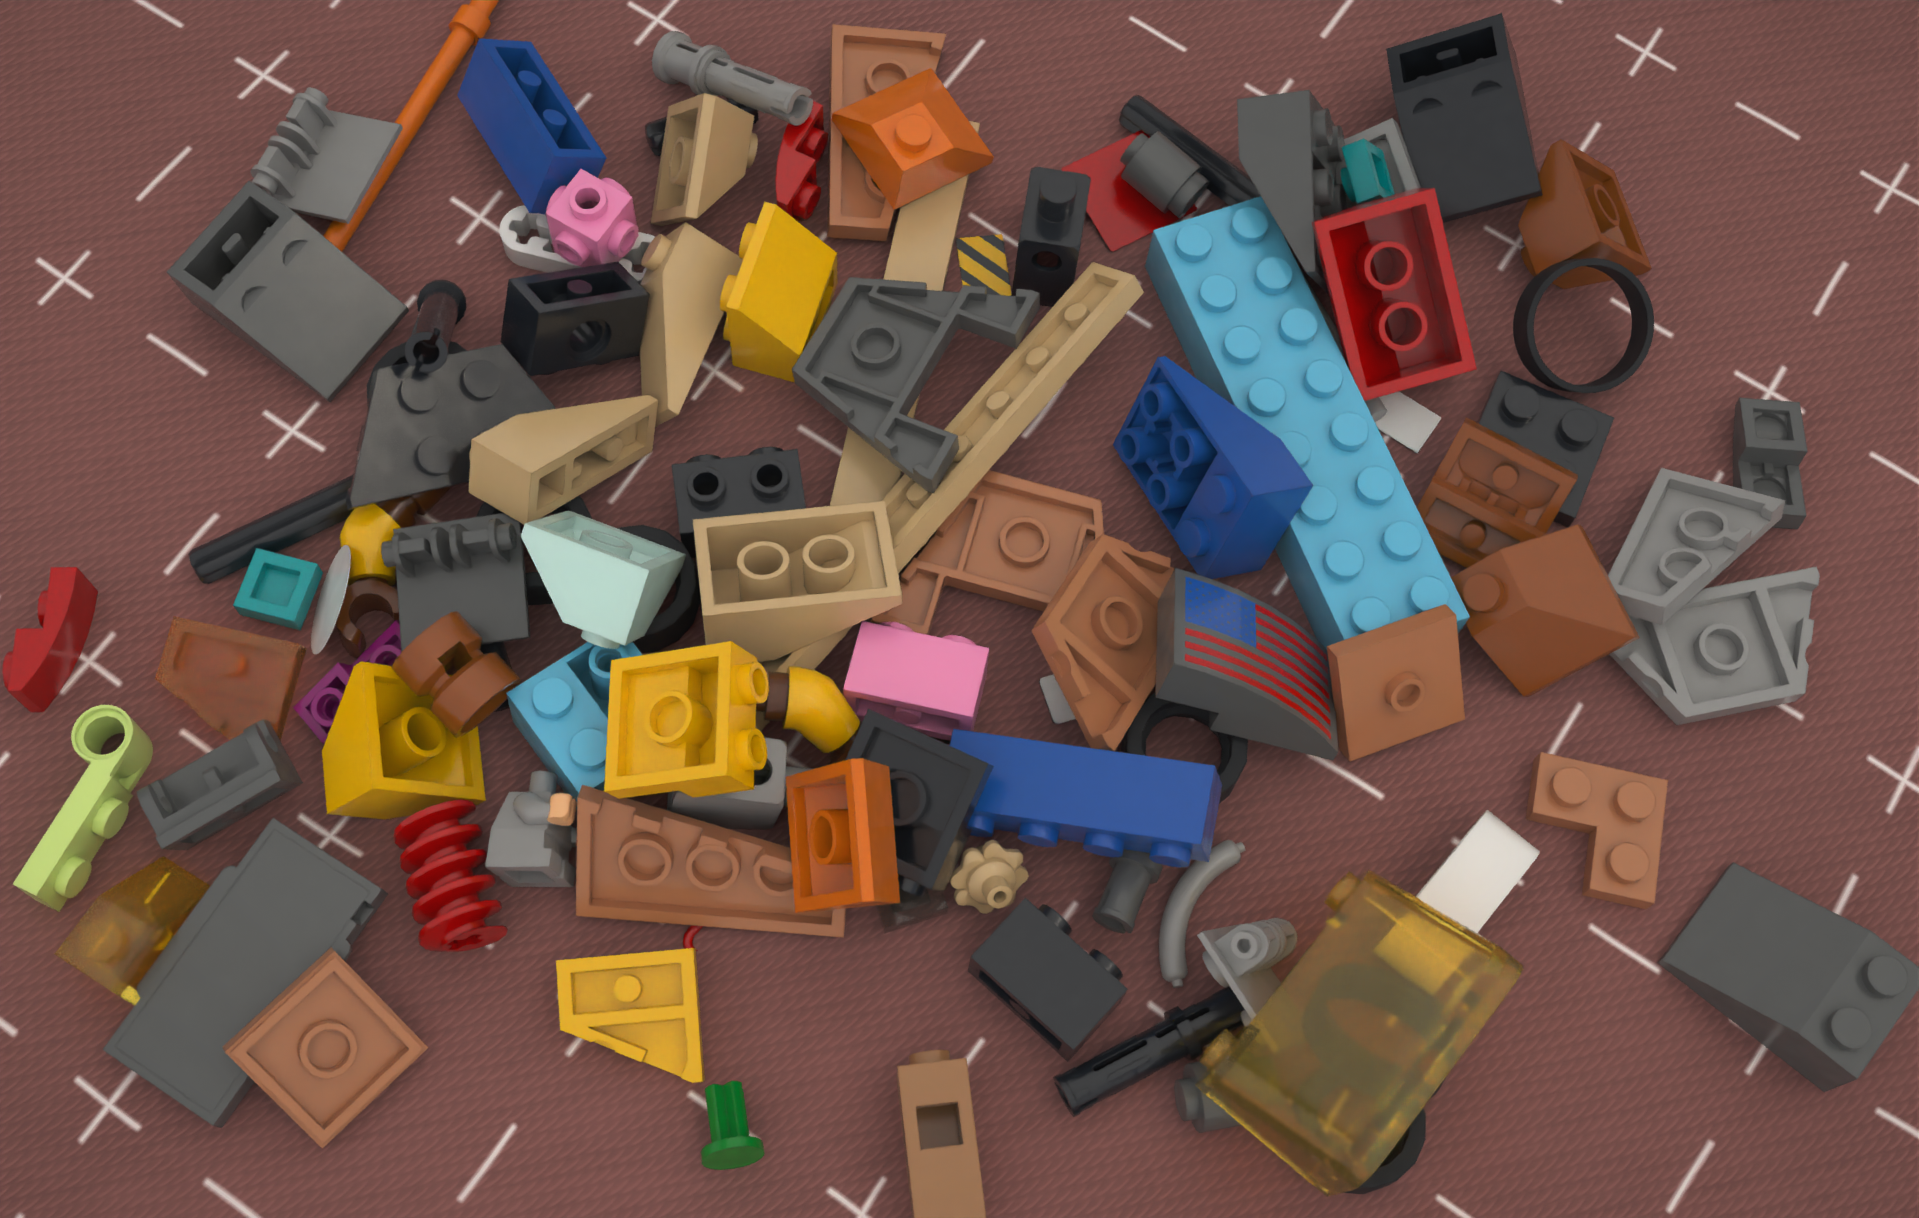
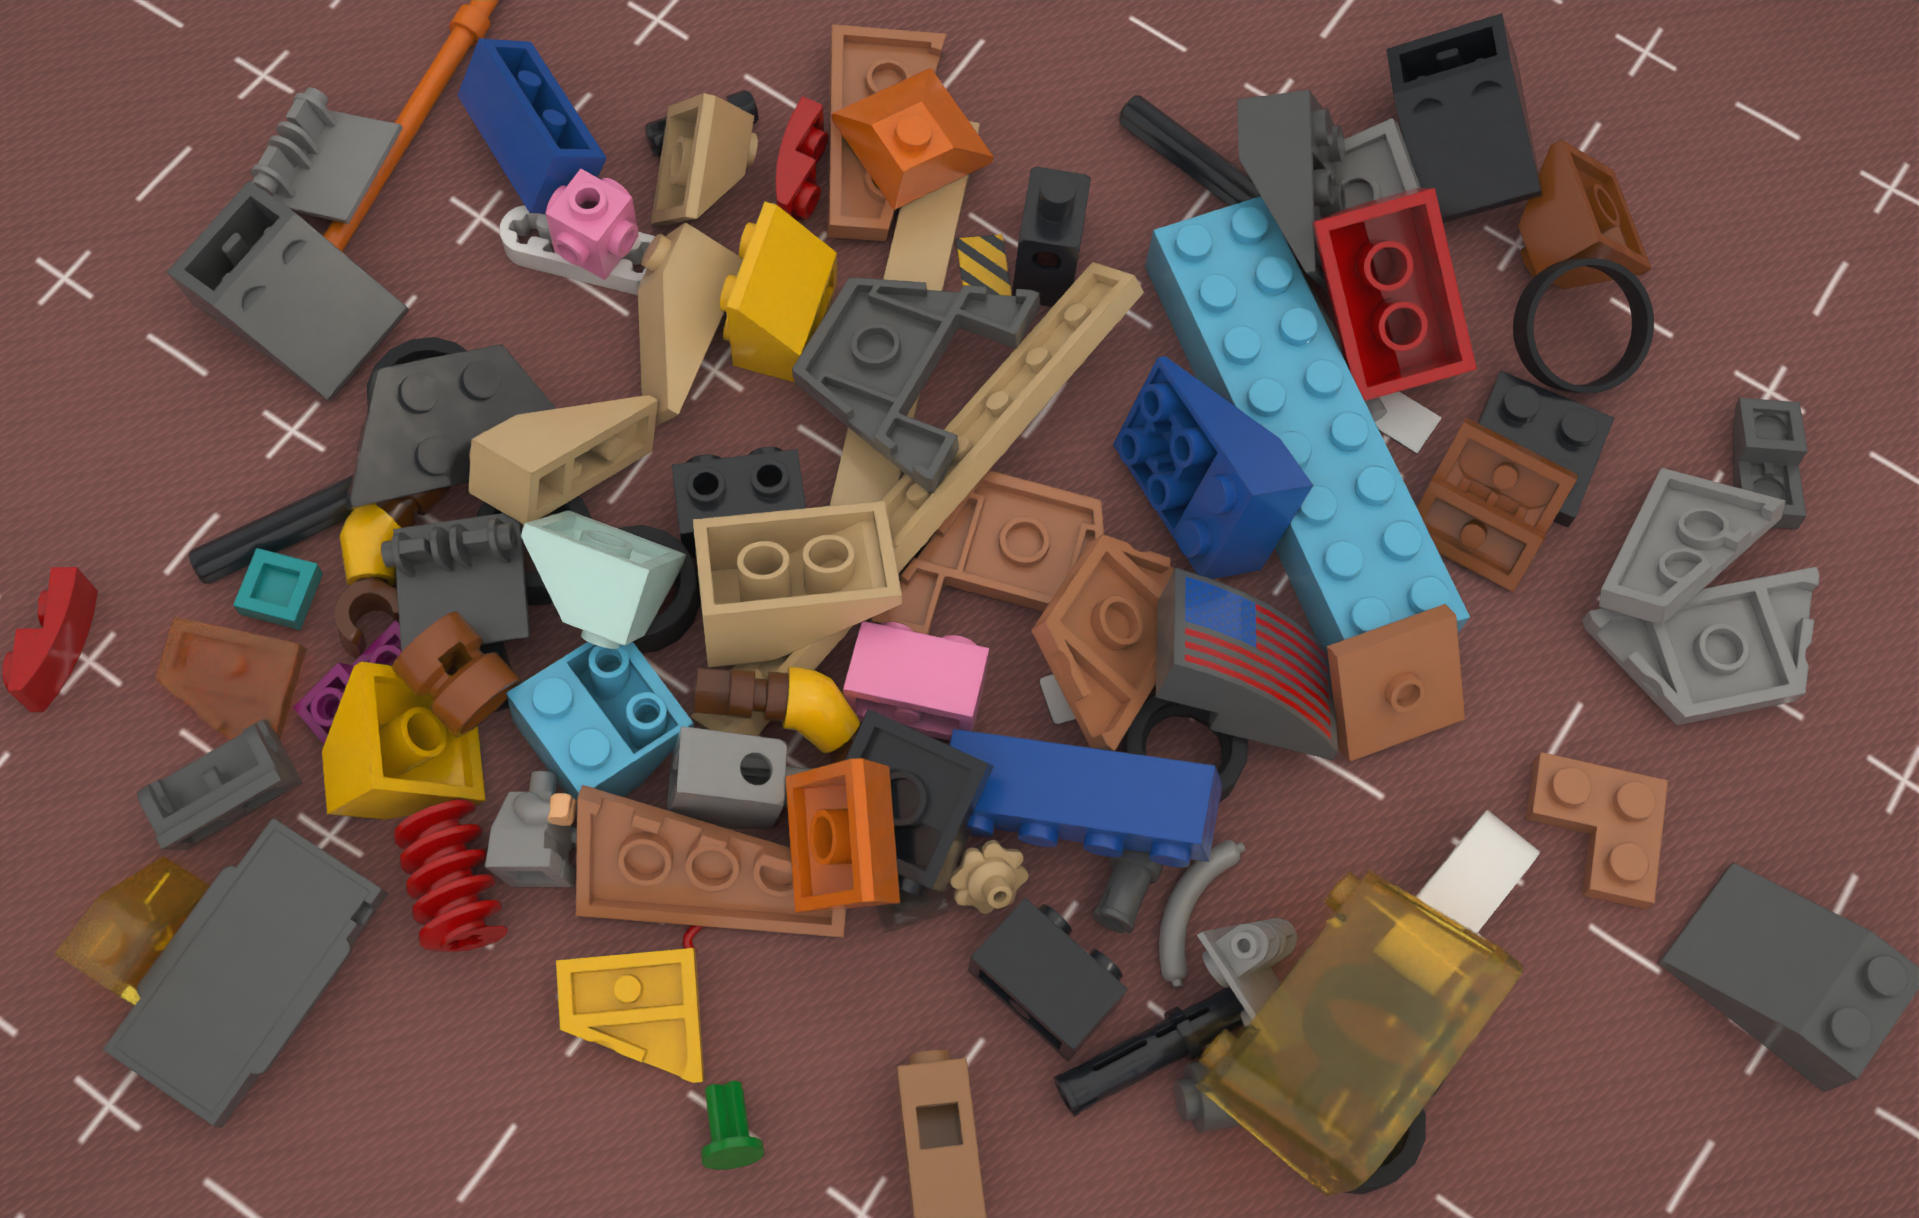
(93, 809): yellowish green plate -> none
(325, 1047): nougat plate -> none
(330, 599): white sticker -> none
(440, 307): black pin -> none
(574, 318): black brick -> none
(685, 722): yellow plate -> none
(714, 73): light grey pin -> none
(1113, 204): red sticker -> none
(1163, 173): dark grey brick -> none
(1366, 172): teal plate -> none
(1544, 608): dark orange slope -> none

